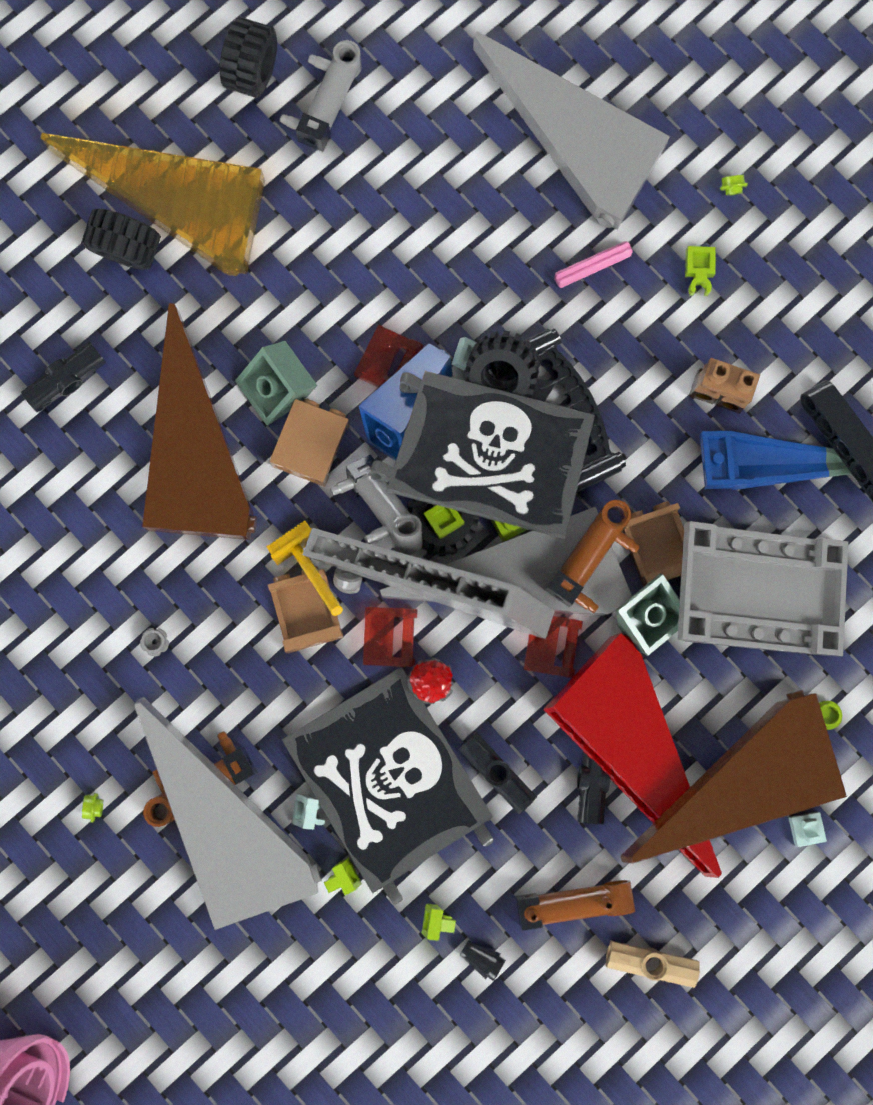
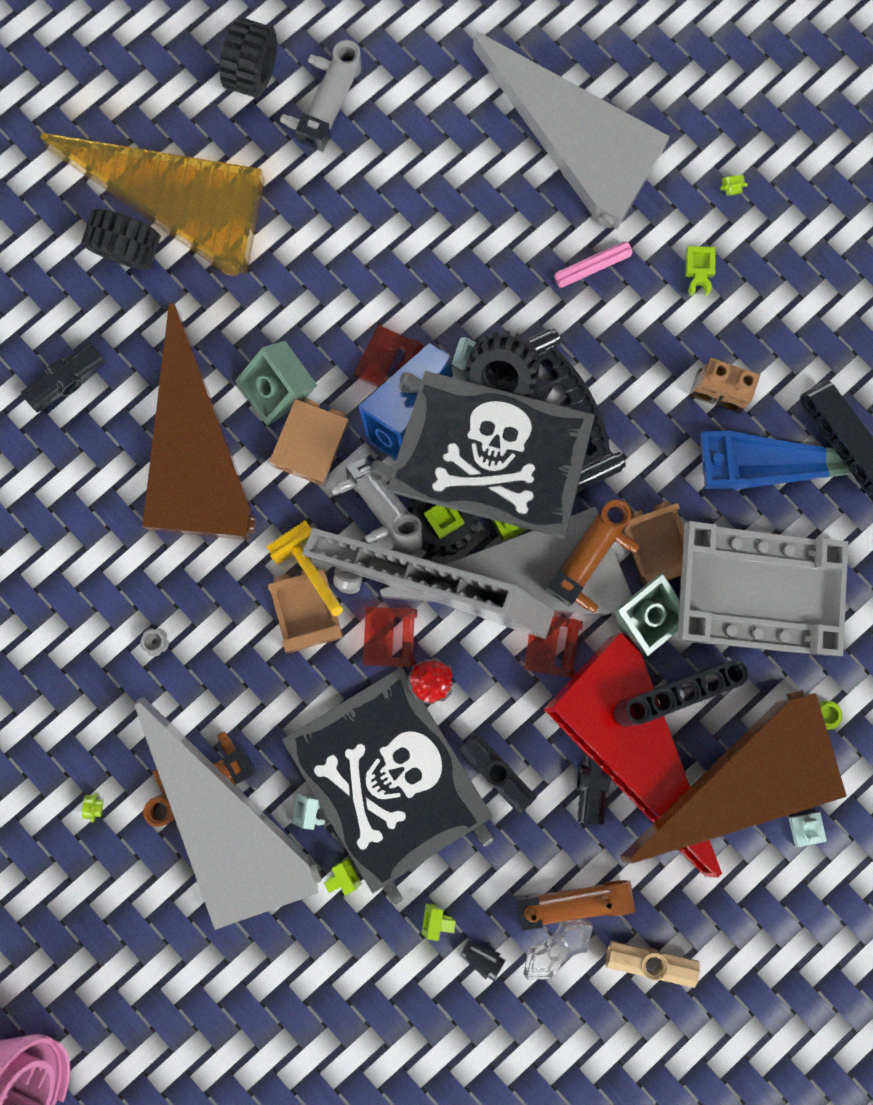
(546, 958): none -> clear tile
(670, 697): none -> black beam

